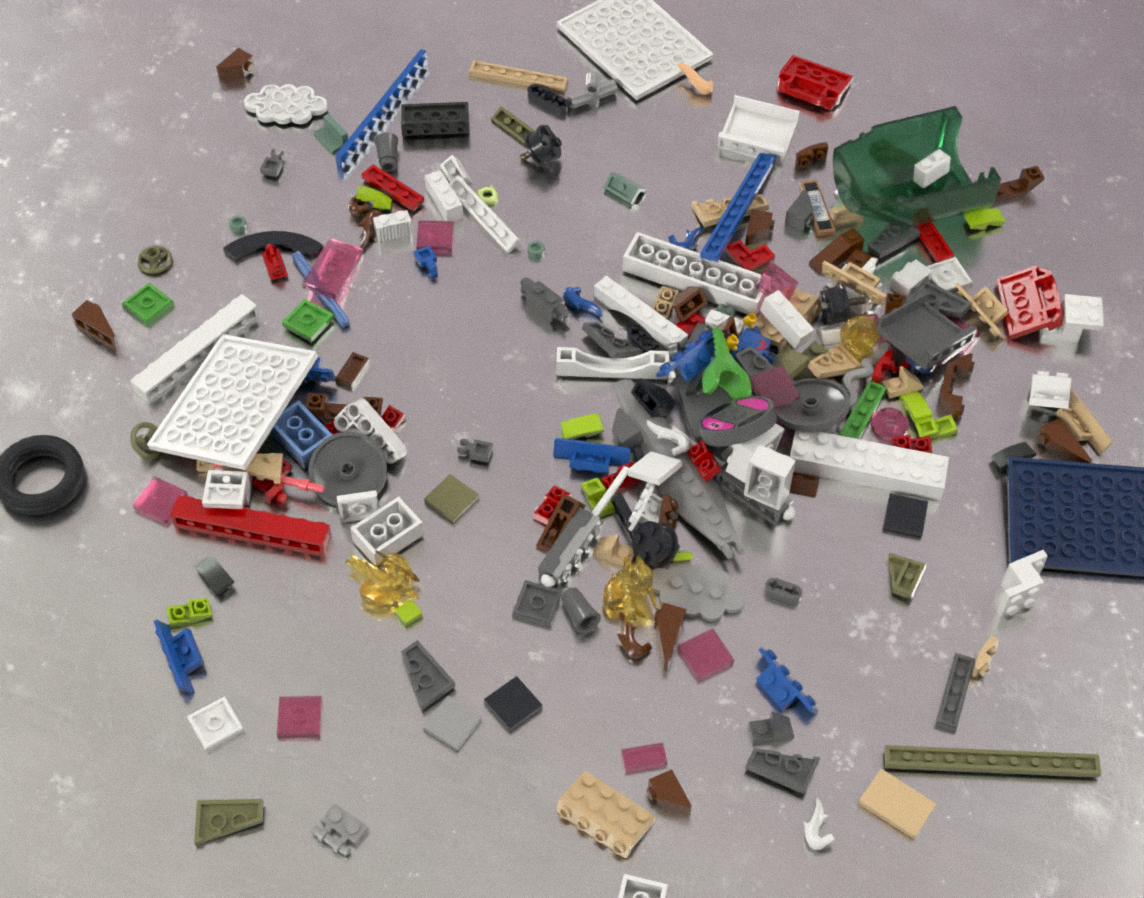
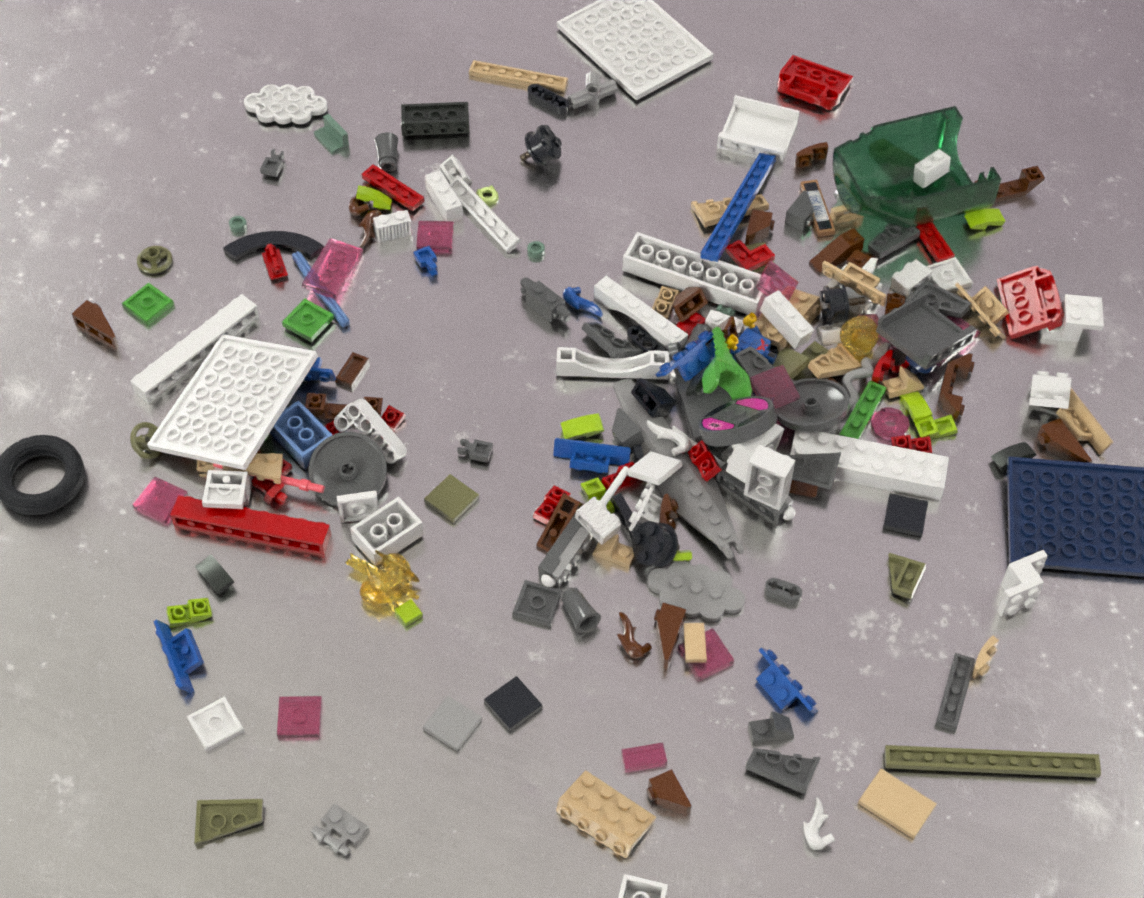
(236, 65): reddish brown slope -> none
(380, 110): blue plate -> none
(426, 675): dark grey wing -> none
(511, 124): olive slope -> none
(598, 520): none -> white brick
(623, 187): sand green panel -> none
(627, 583): clear yellow hair -> none
(689, 241): blue piece -> none
(694, 643): none -> tan tile
(703, 86): light nougat piece -> none
(816, 468): none -> dark grey wing

